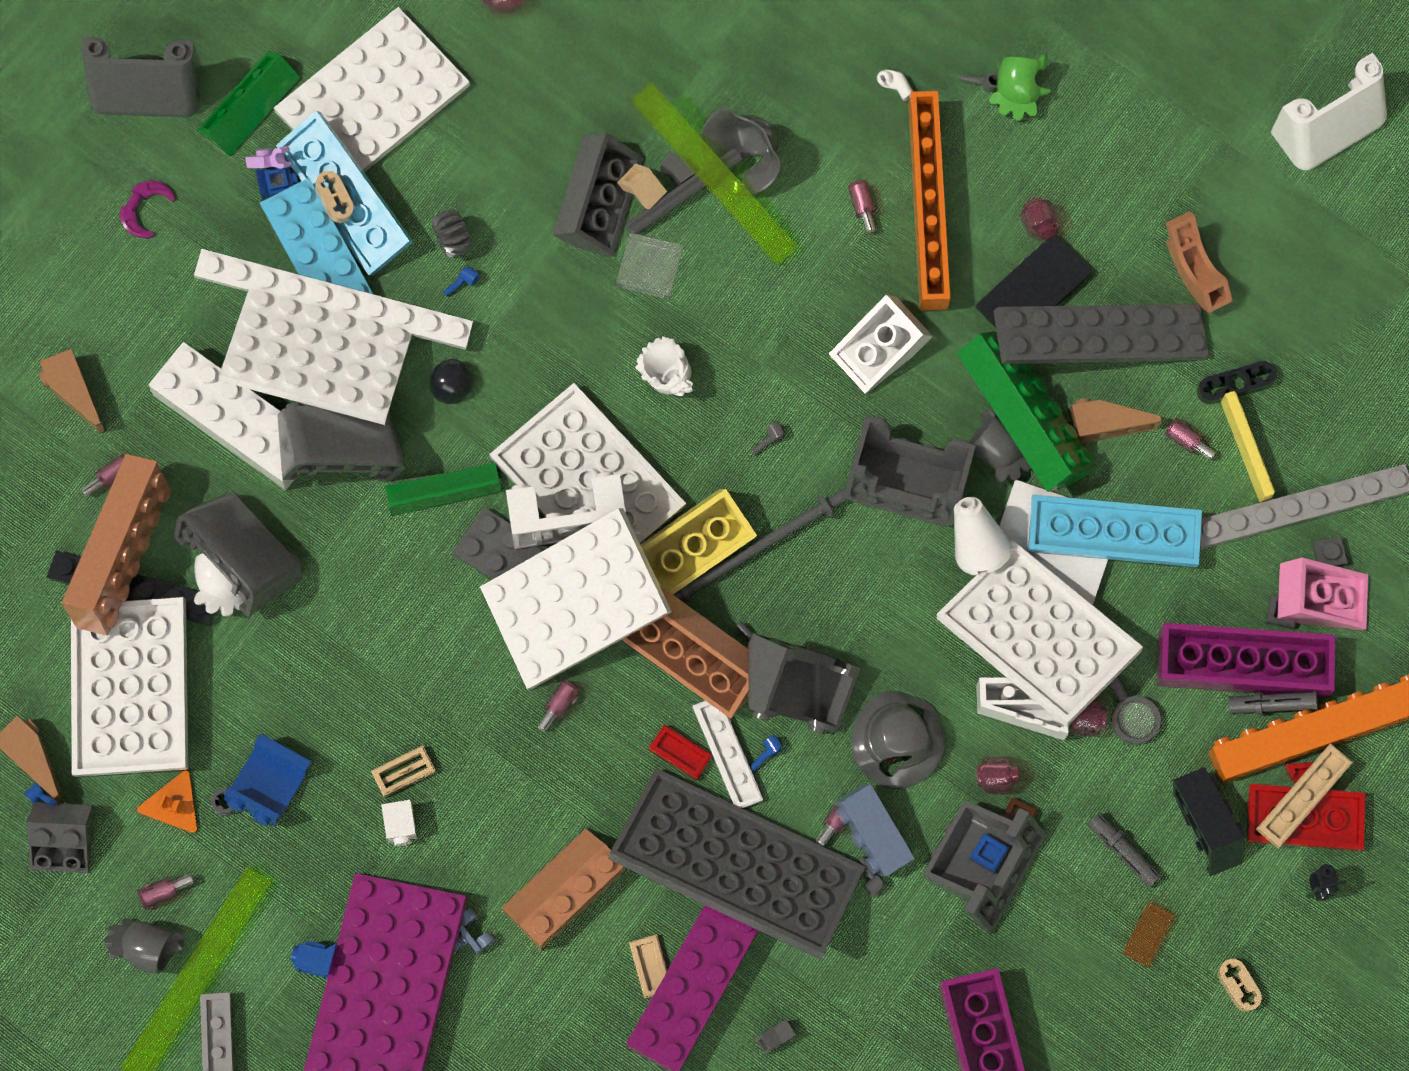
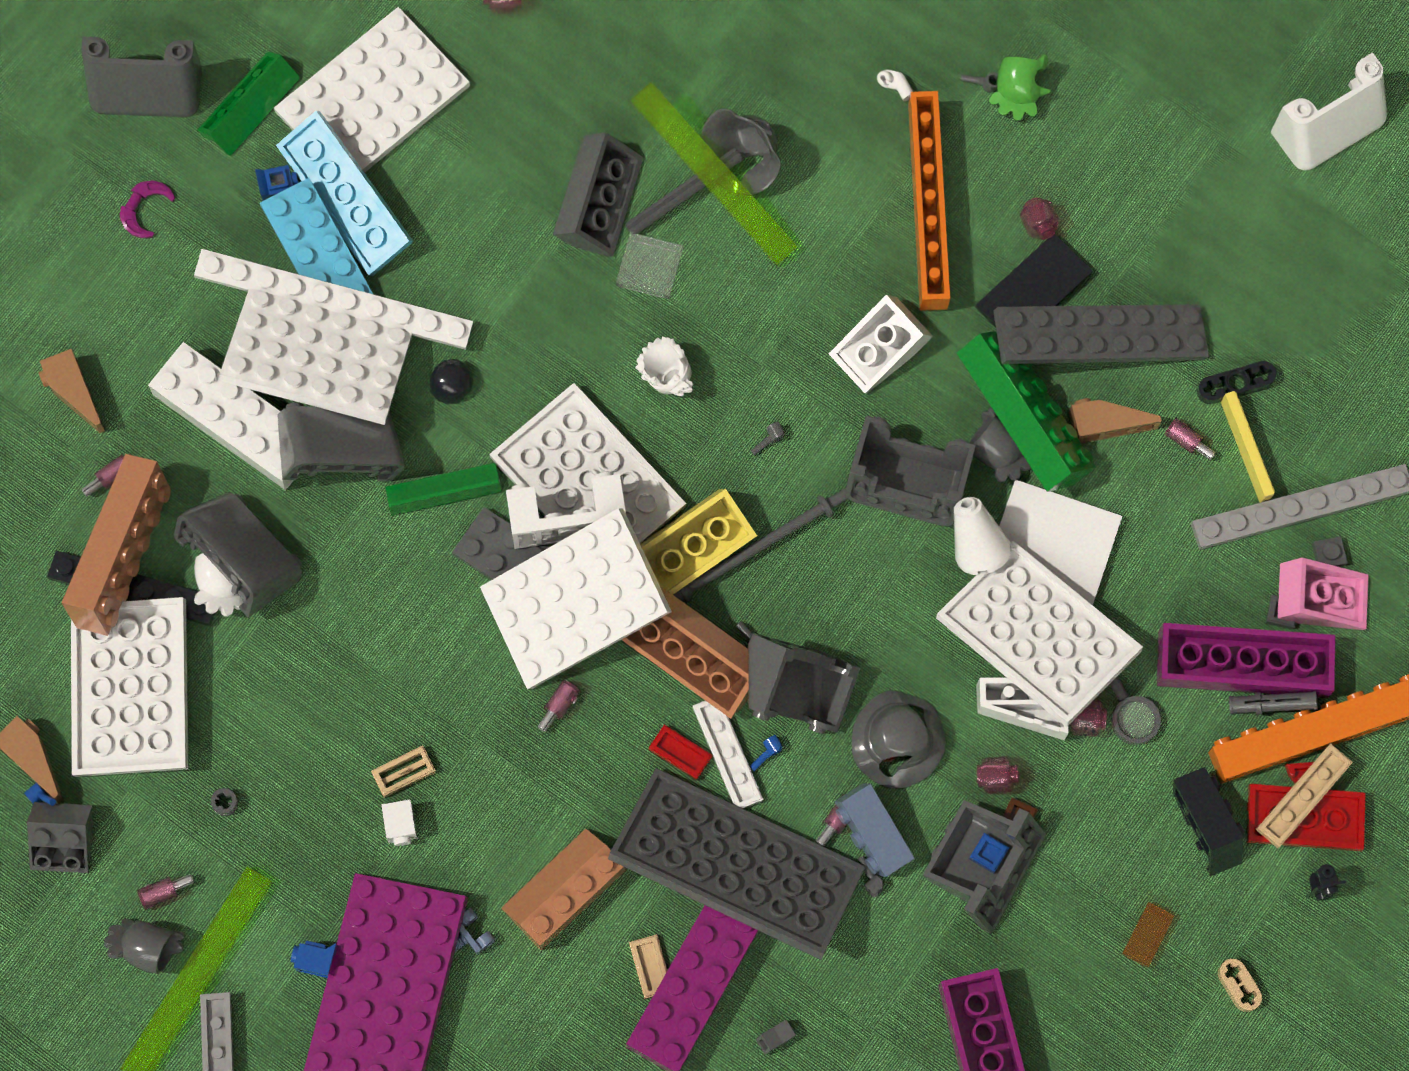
(173, 804): orange piece -> none
(267, 781): blue panel -> none
(269, 158): lavender plate -> none
(328, 199): tan beam -> none
(451, 233): dark grey gear -> none
(467, 275): blue hand -> none
(643, 185): tan panel -> none
(676, 169): dark grey piece -> none
(863, 203): clear pink piece -> none
(1115, 530): medium azure plate -> none
(1119, 844): dark grey pin -> none
(1193, 265): nougat arch -> none

